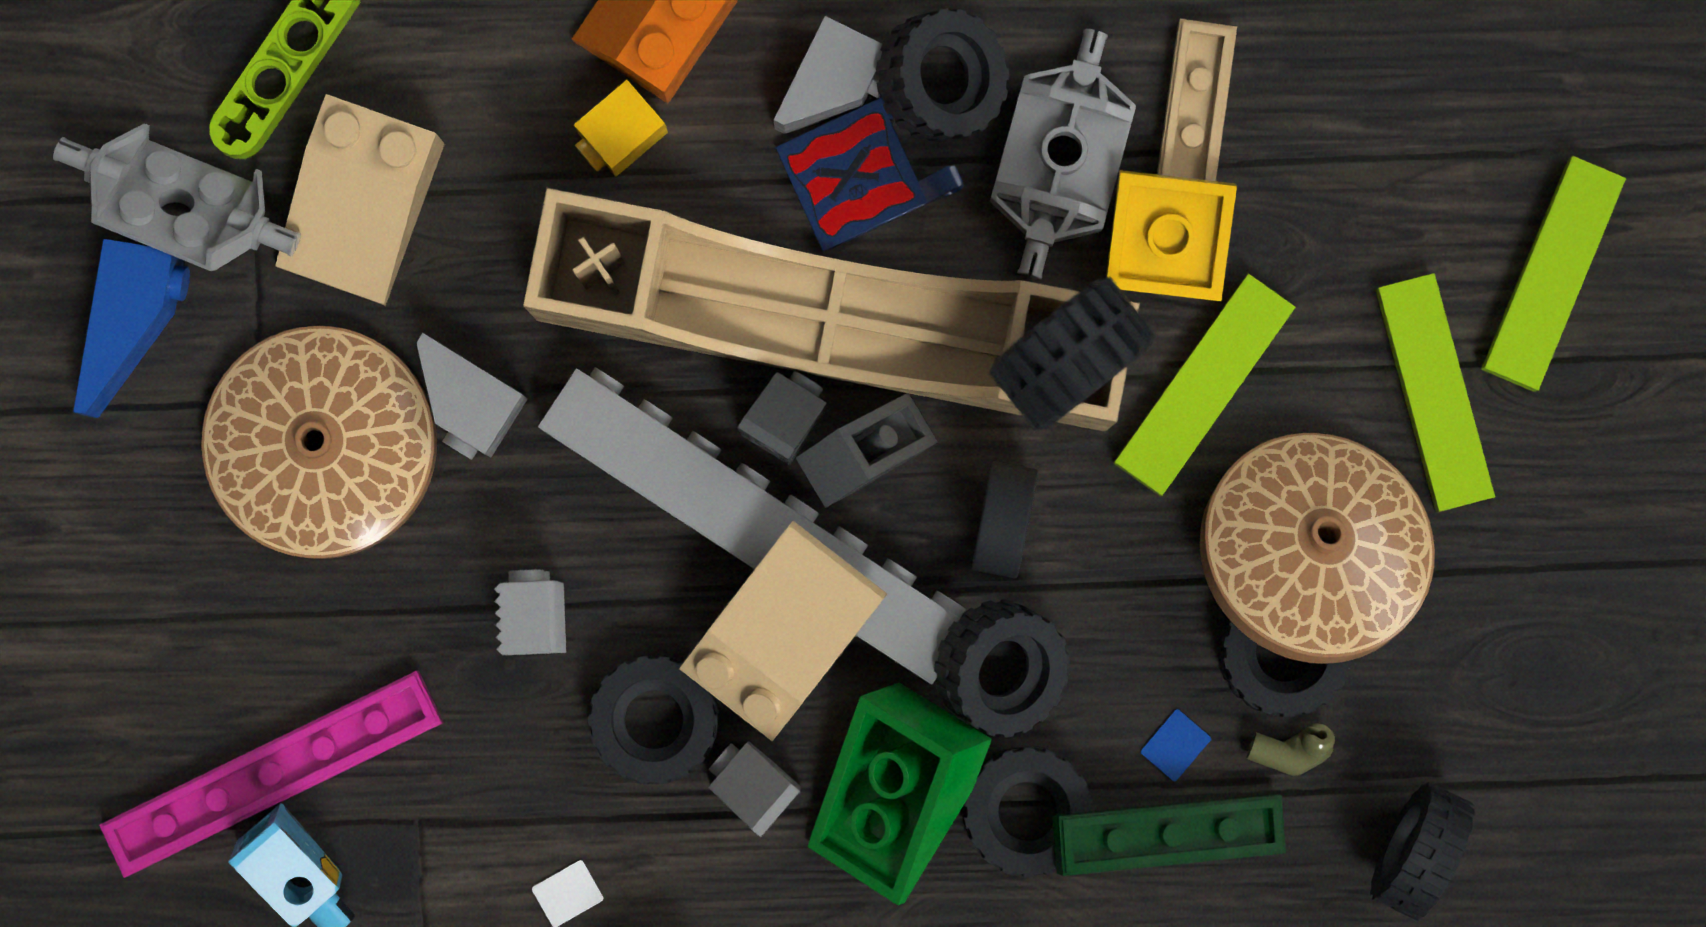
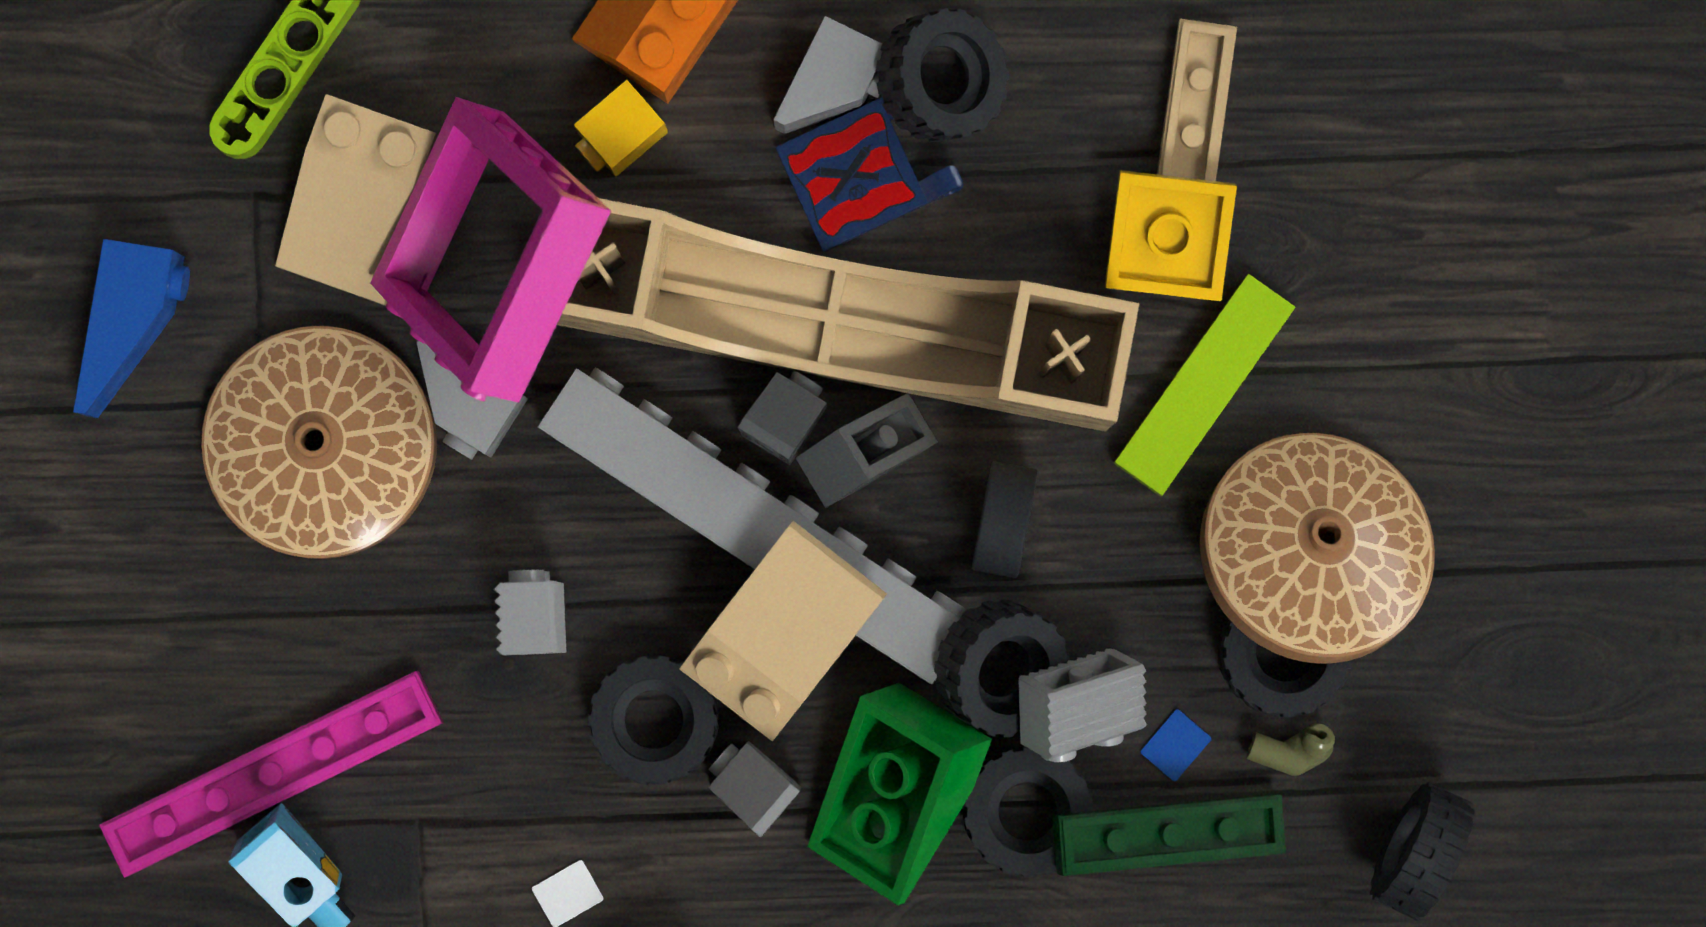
(138, 177): light grey plate -> none
(543, 276): none -> dark pink window
(1056, 200): light grey plate -> none
(1072, 353): black tyre -> none
(1081, 704): none -> light grey brick
(1435, 393): lime tile -> none
(1553, 274): lime tile -> none

